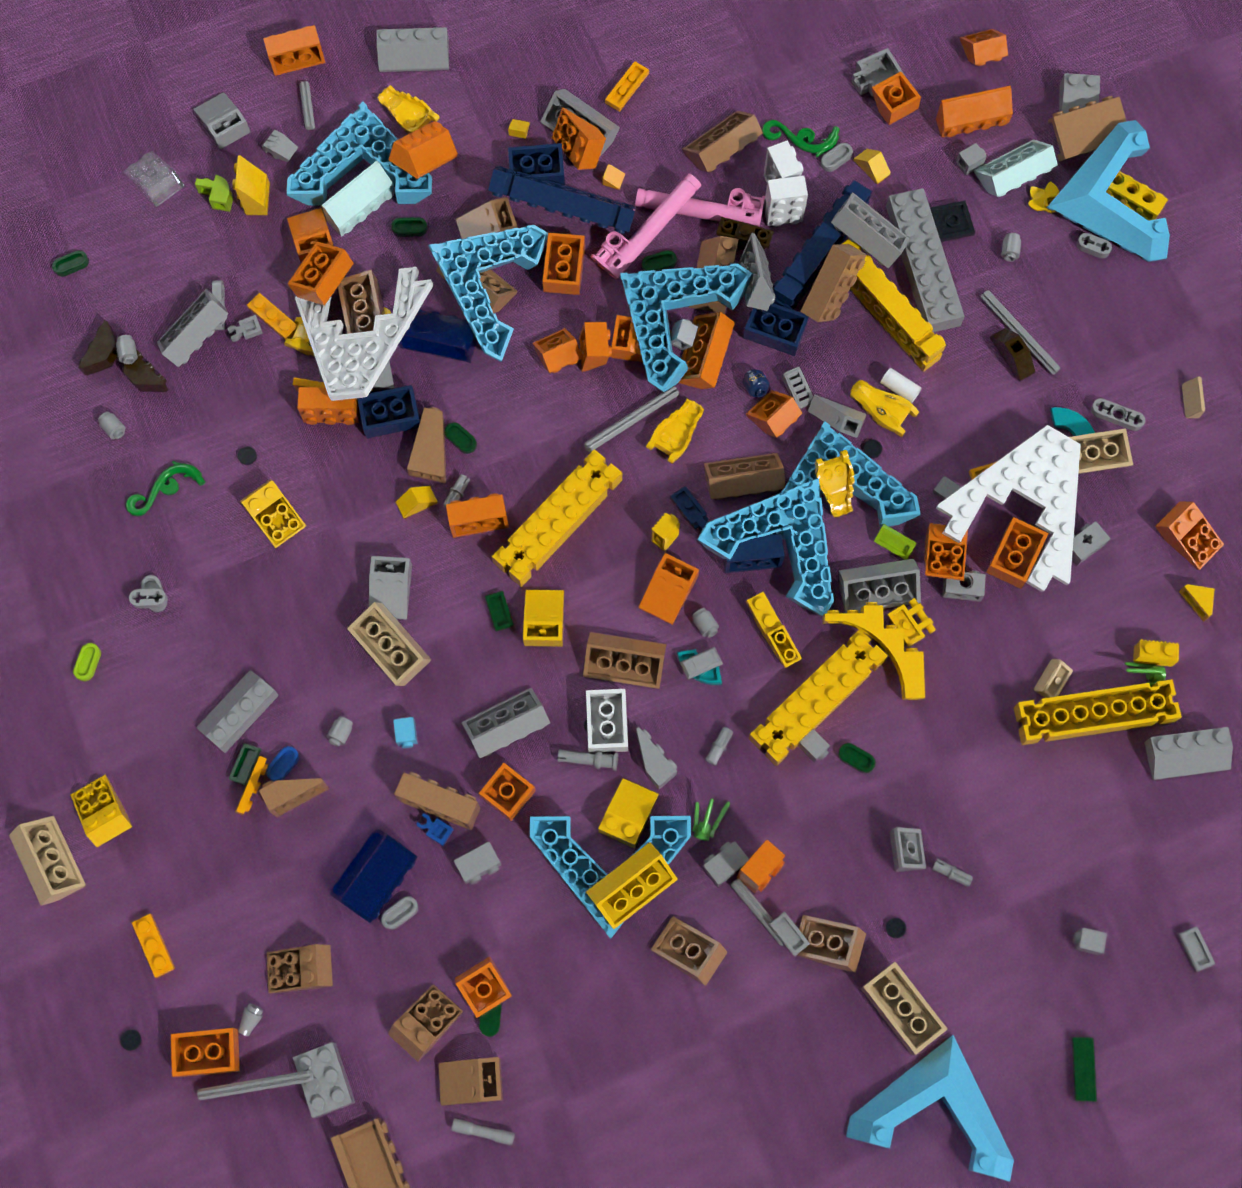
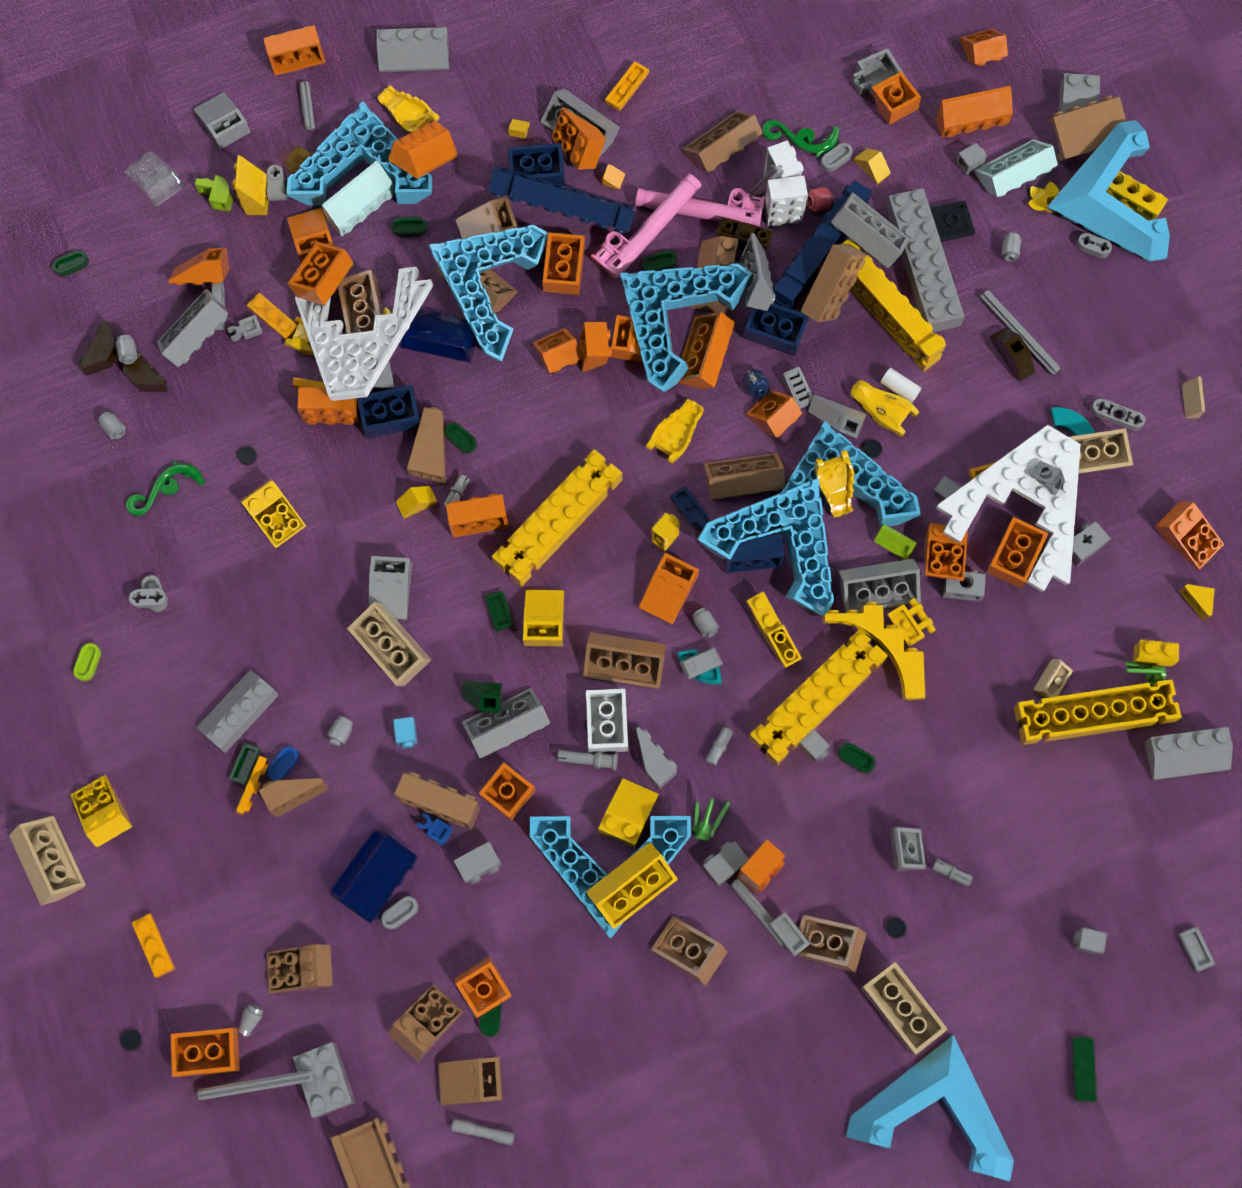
(207, 266): none -> orange slope
(276, 185): none -> light grey piece
(279, 146): light grey hand -> none
(296, 158): none -> clear yellow brick
(483, 695): none -> dark green slope
(631, 419): light grey axle -> none
(683, 334): light grey brick -> none
(761, 187): none -> light grey axle
(819, 199): none -> coral head
(1049, 475): none -> dark grey bracket

